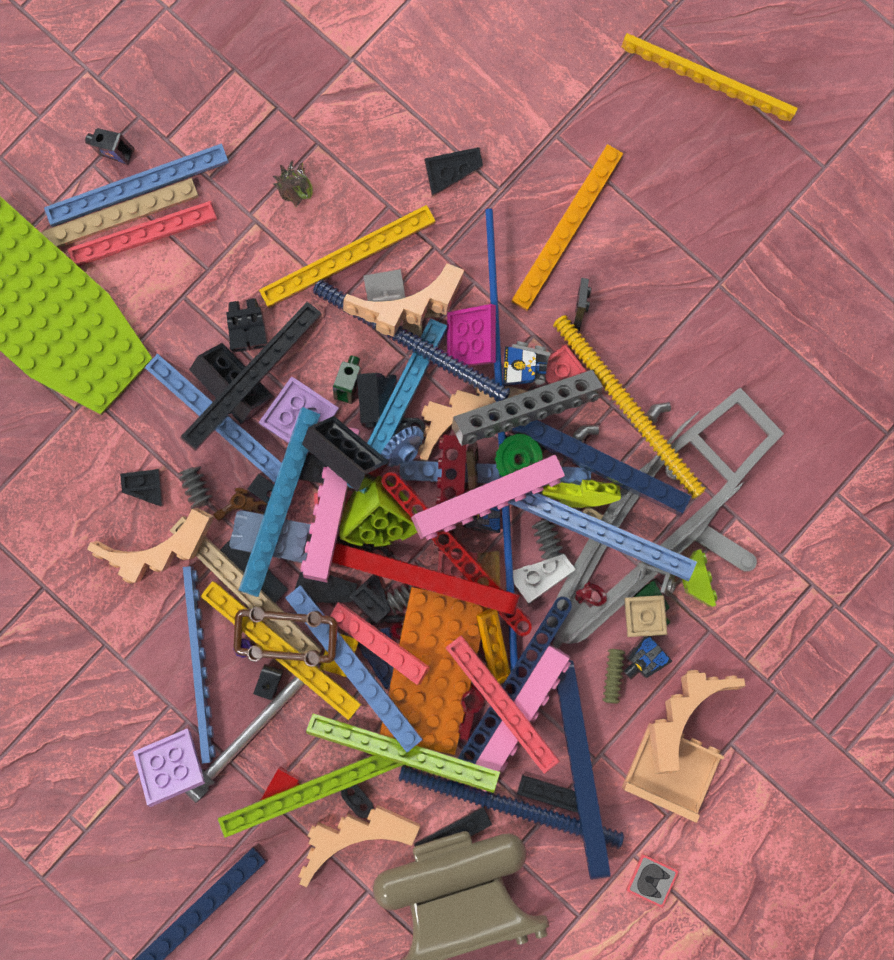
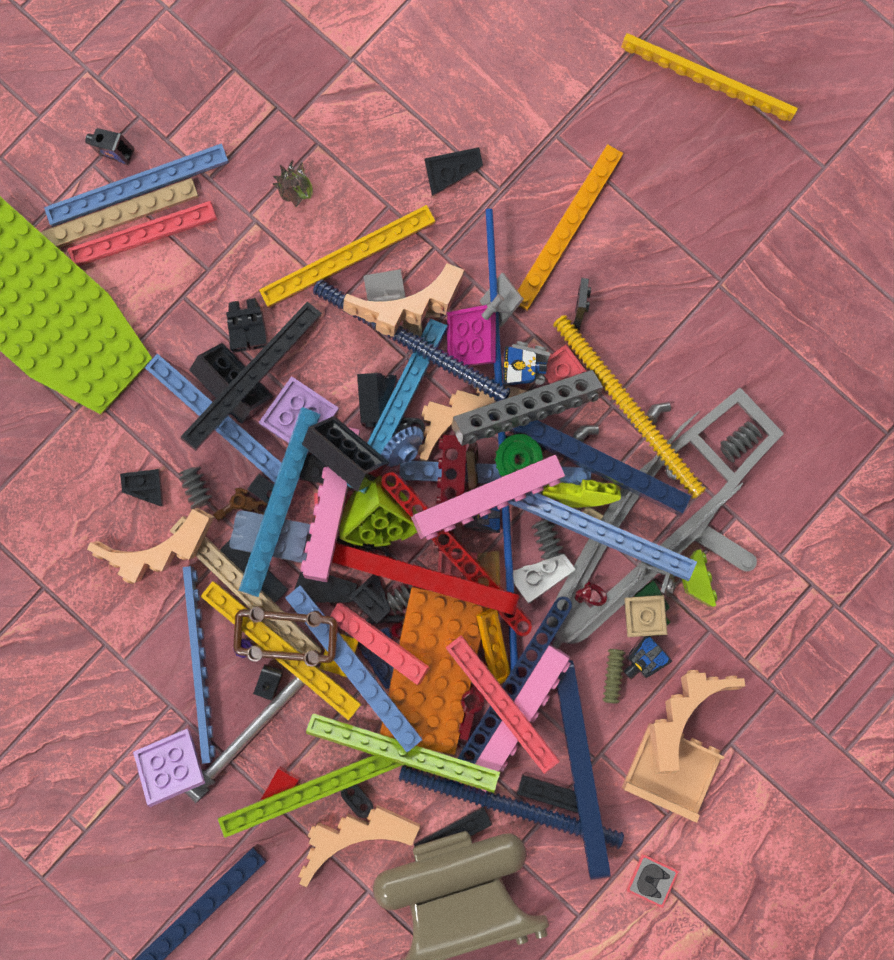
(346, 380): torso -> none
(505, 302): none -> light grey plate
(739, 440): none -> dark grey piece

